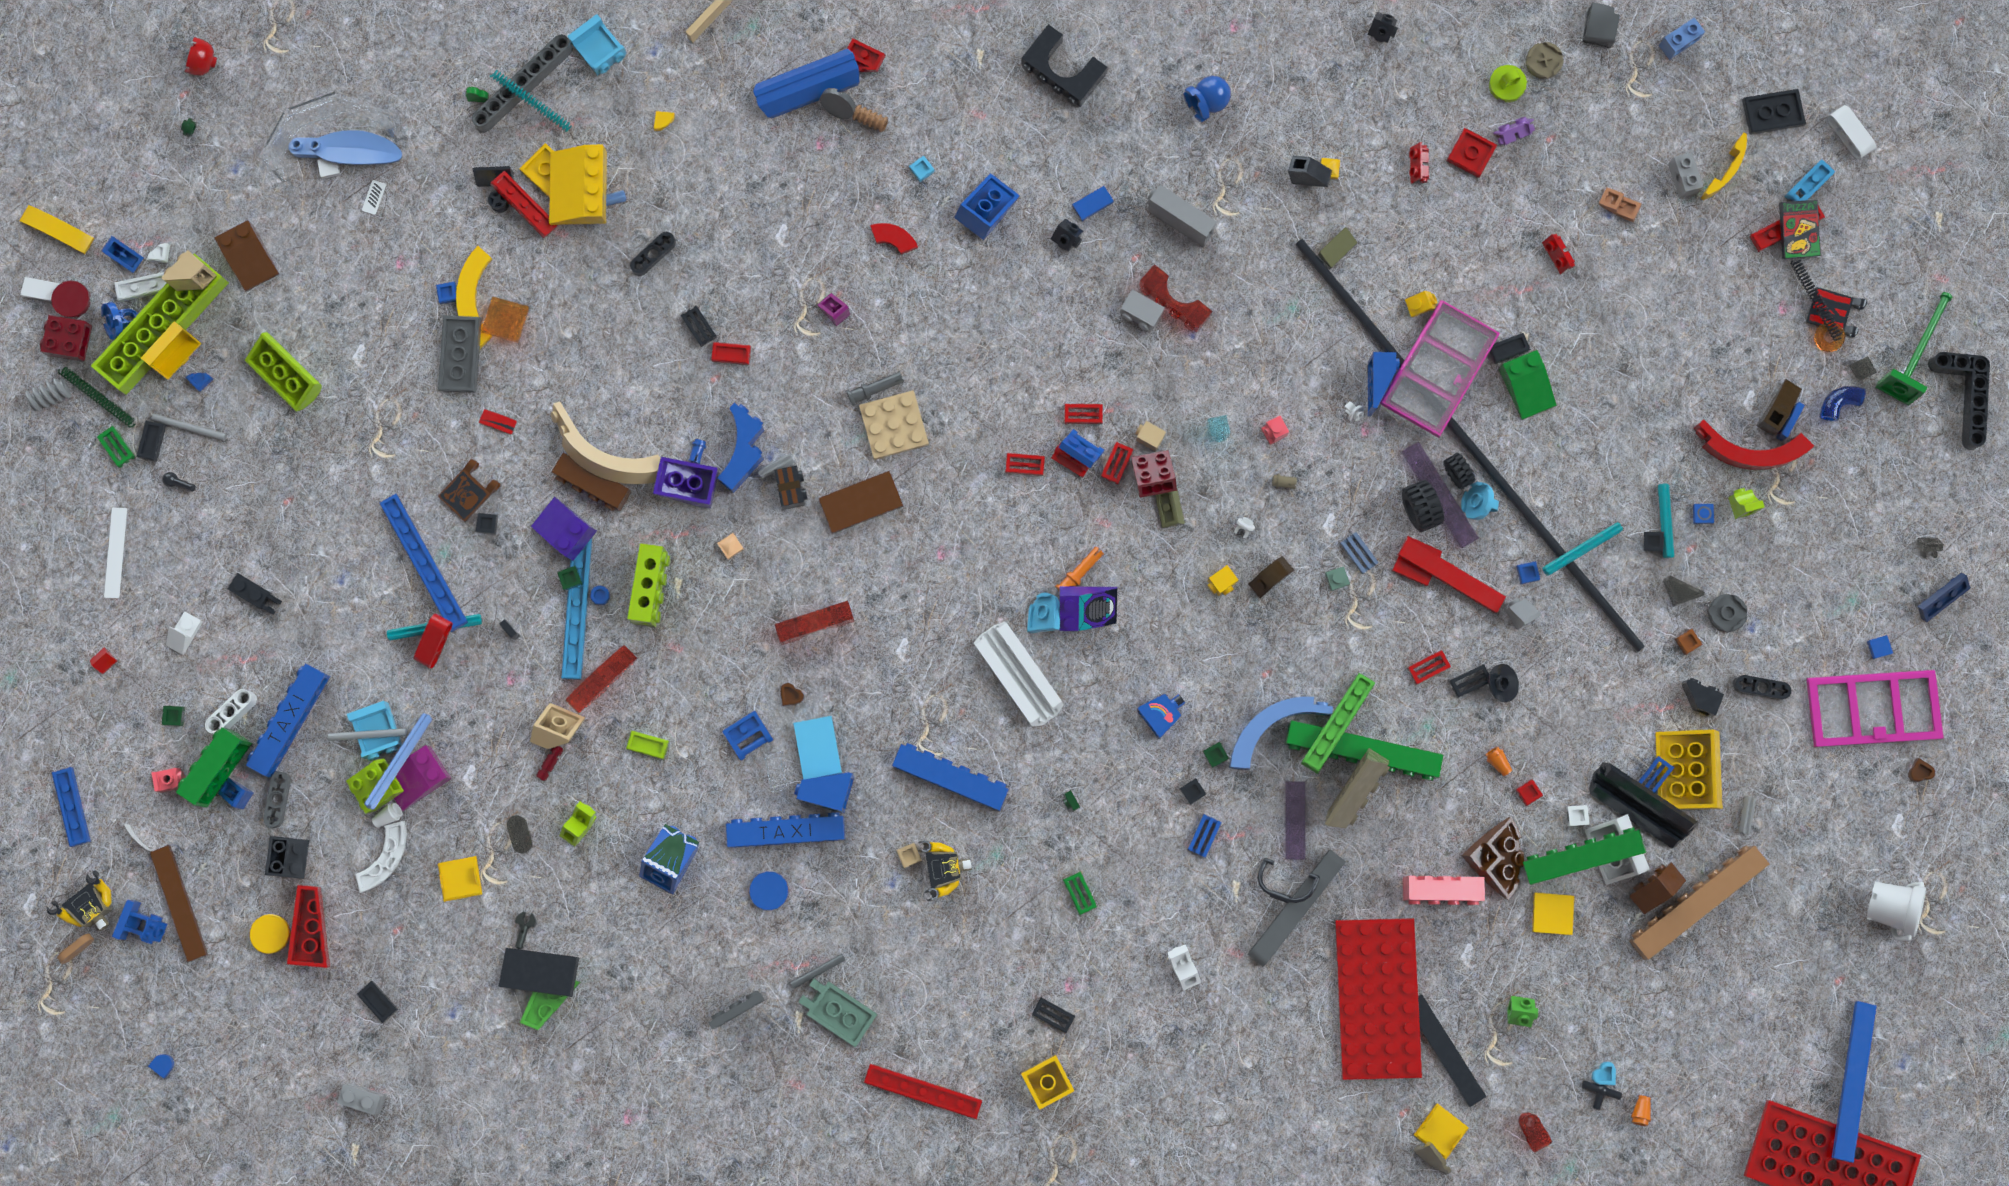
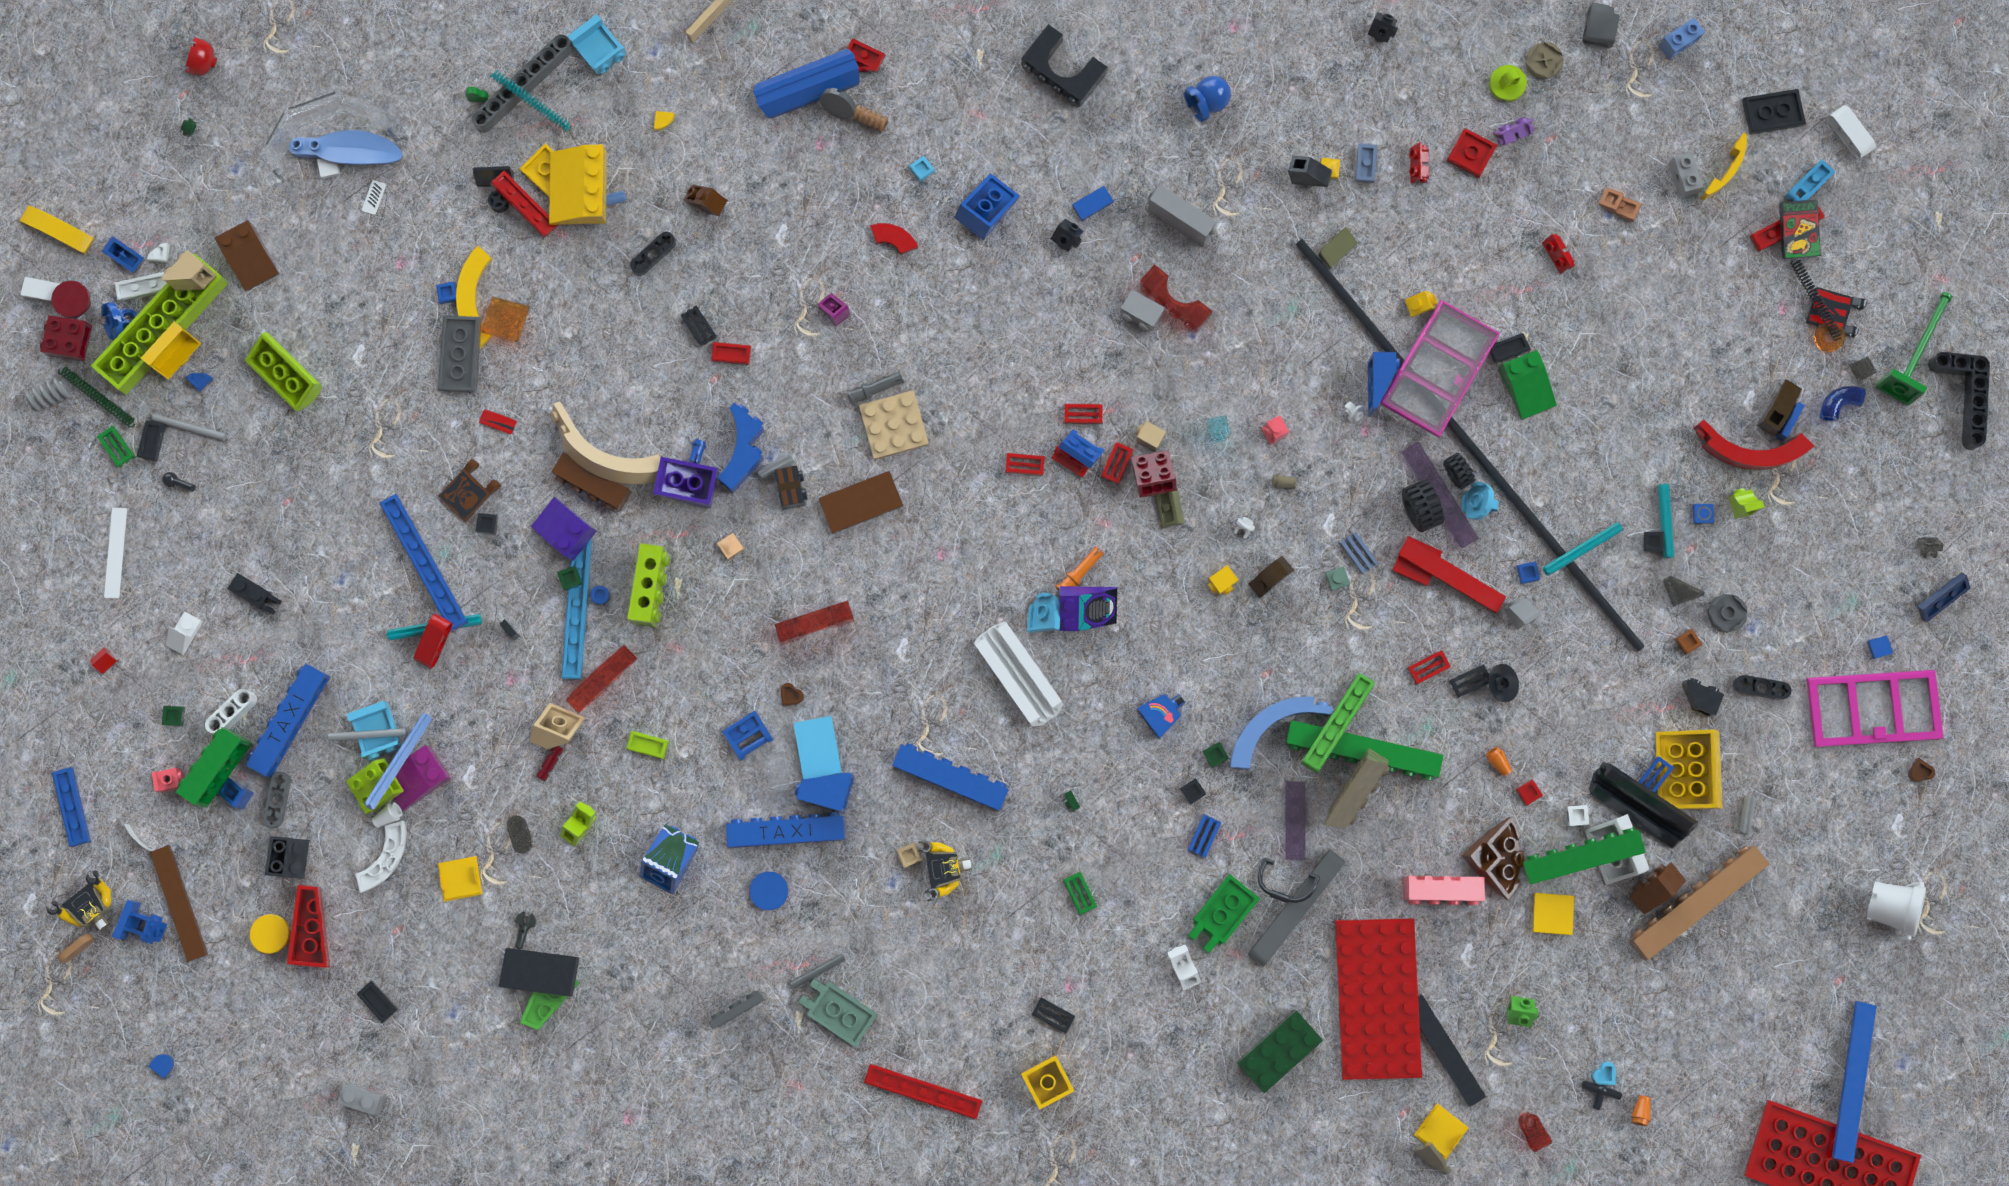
(705, 199): none -> reddish brown slope
(1223, 912): none -> green tile
(1279, 1051): none -> dark green brick
(1366, 163): none -> sand blue plate

